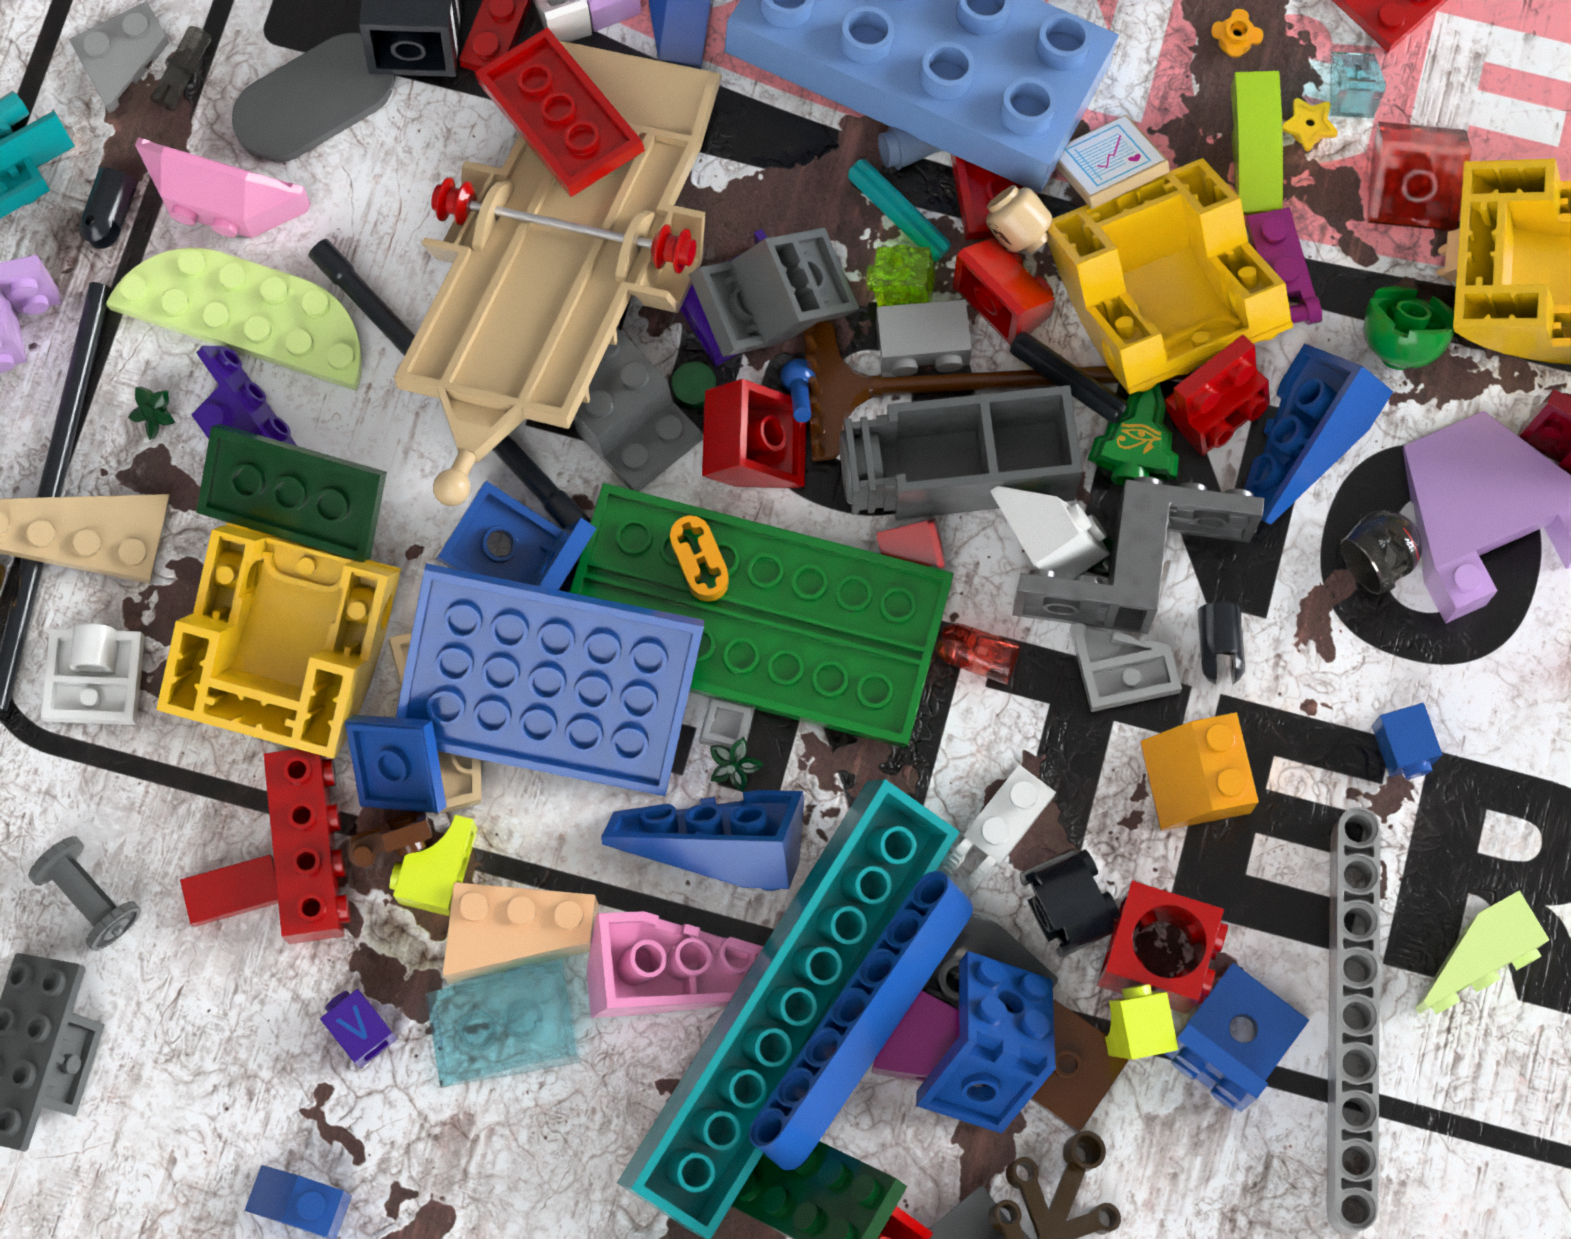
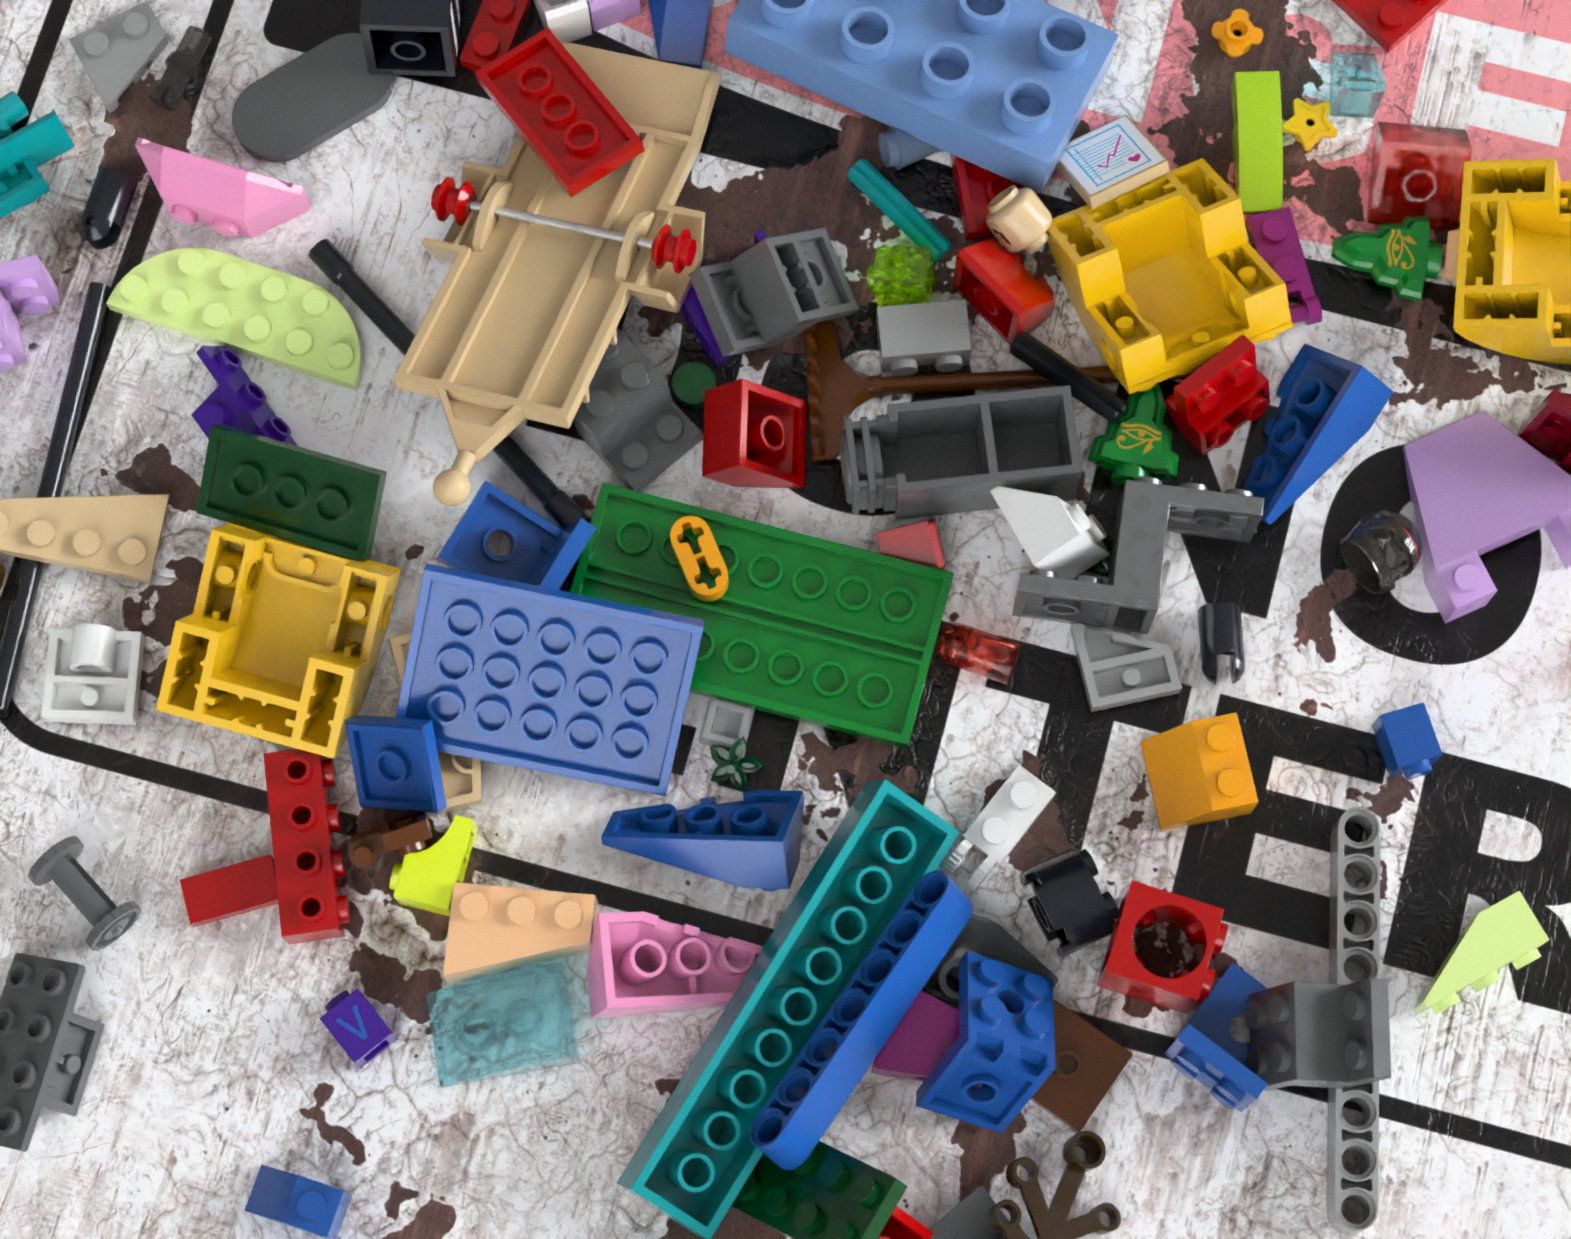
(152, 410): dark green plant -> none
(795, 379): blue bar -> none
(1140, 1024): neon yellow arch -> none
(1320, 1034): none -> dark grey bracket
(1393, 255): none -> green rock
(1407, 329): green cylinder -> none

